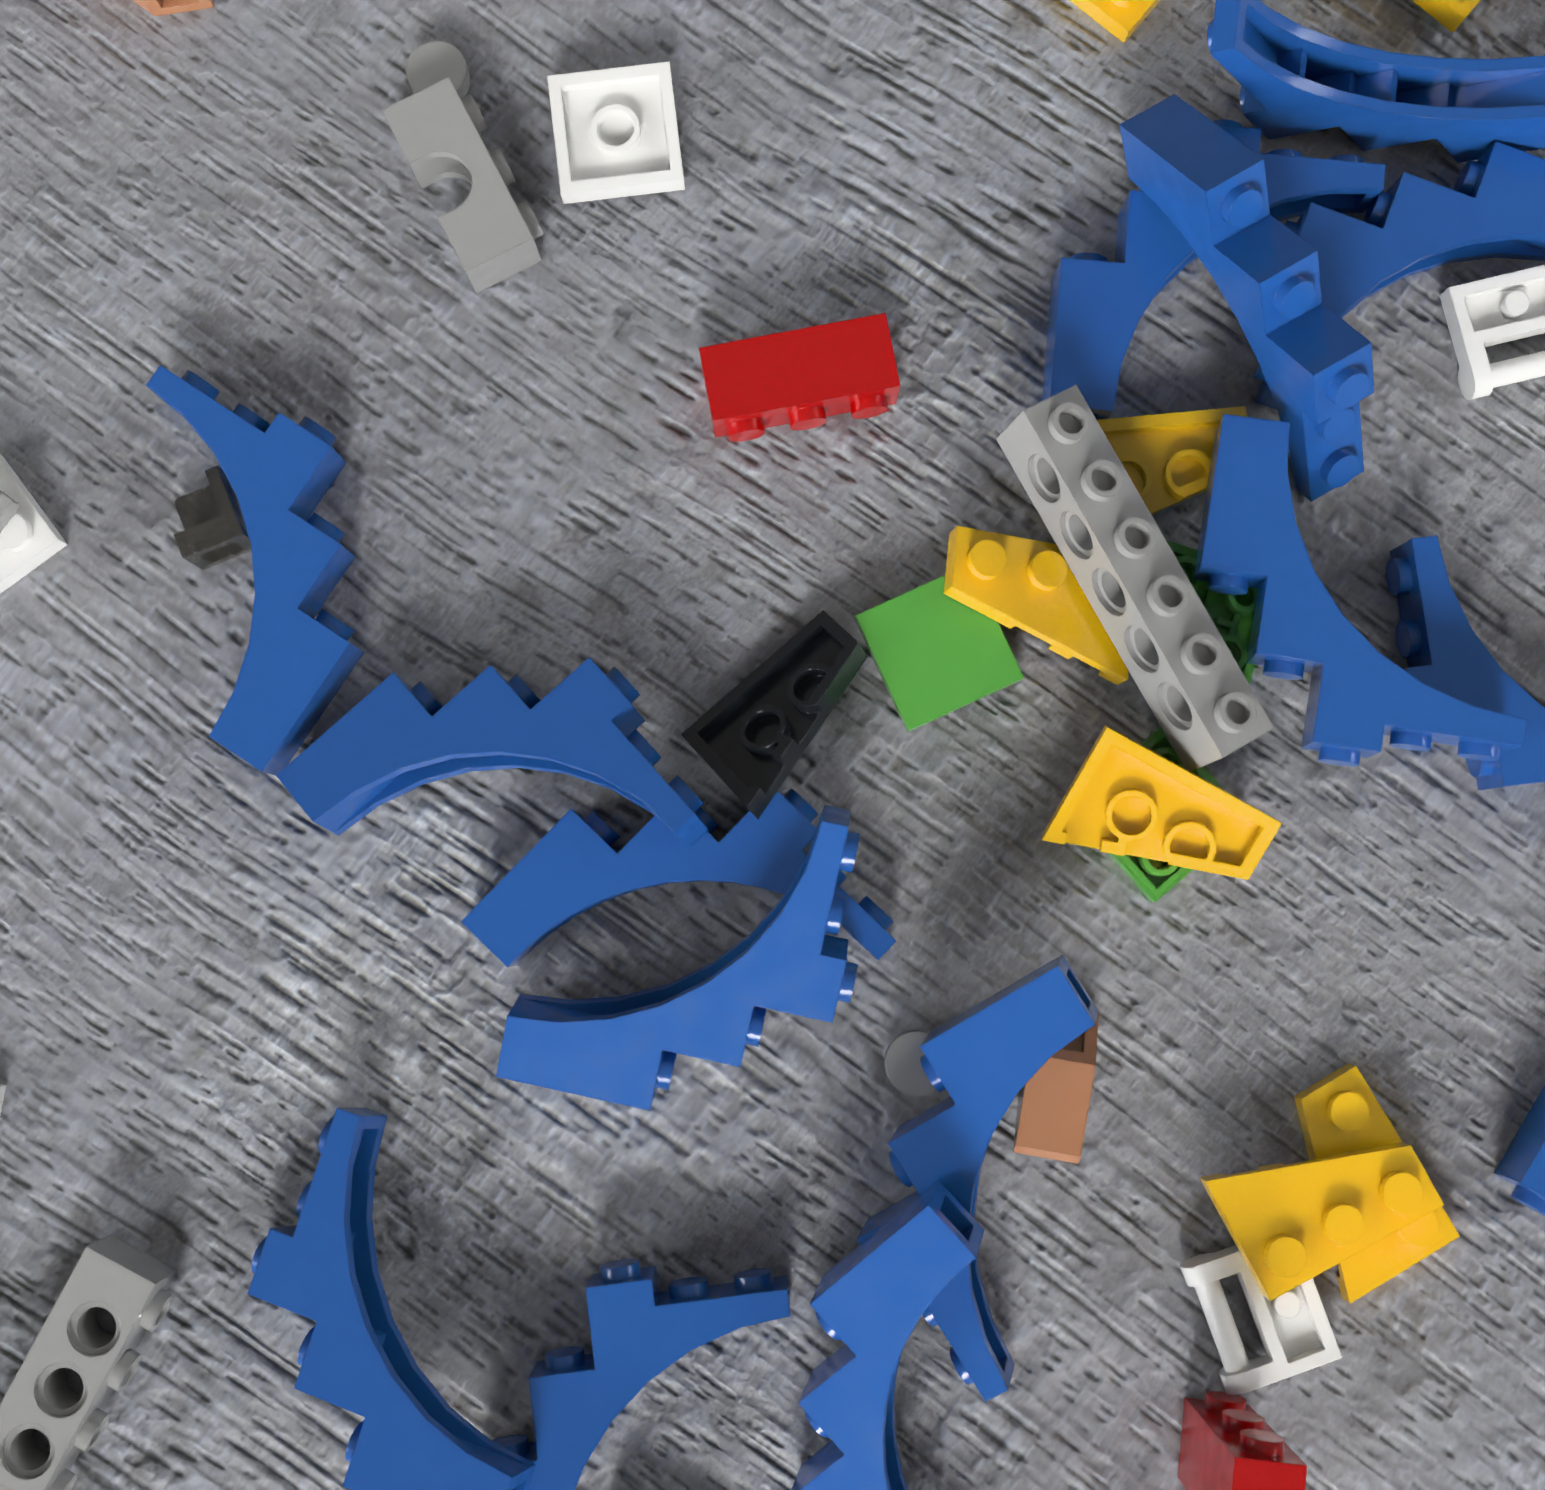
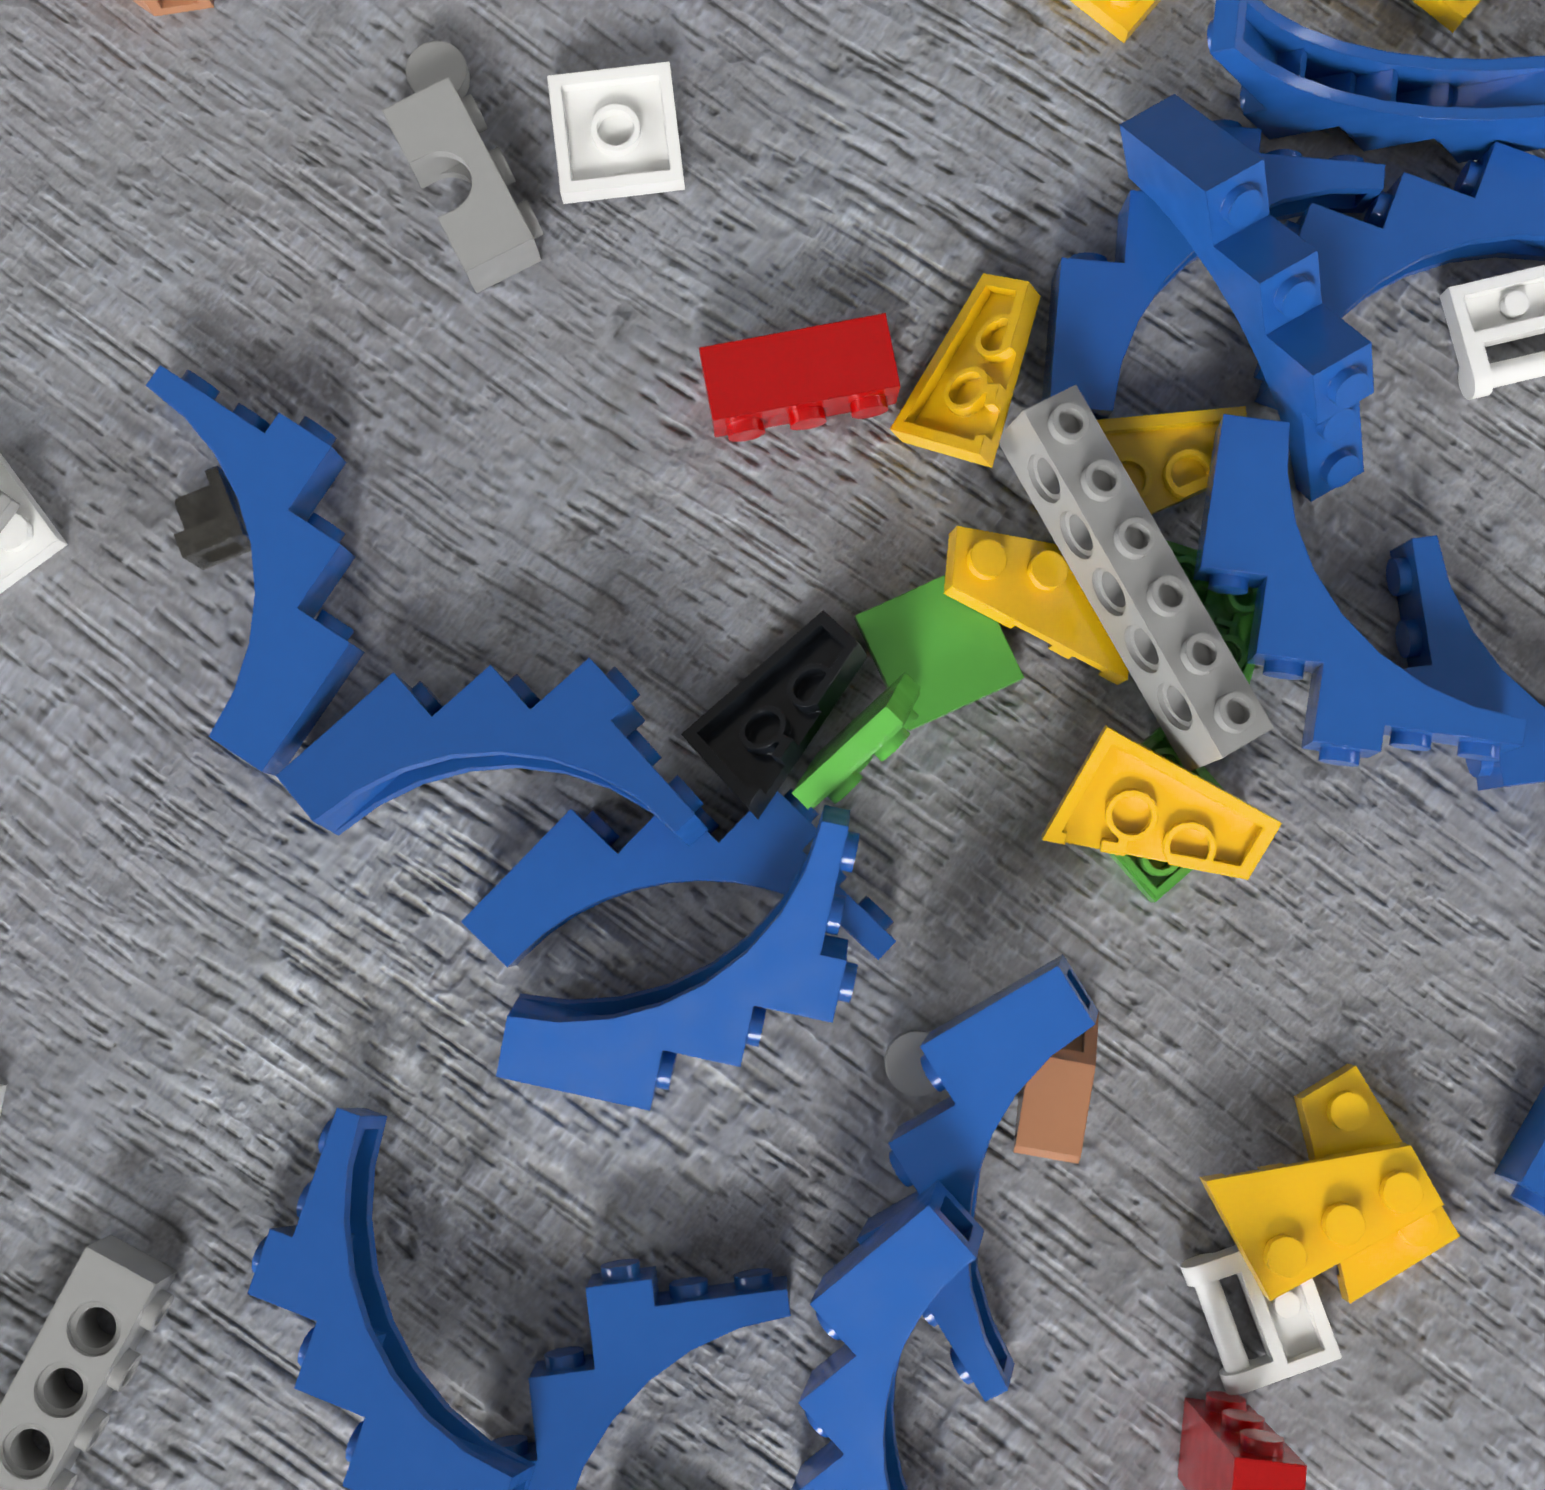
(876, 731): none -> bright green tile
(973, 374): none -> yellow wing

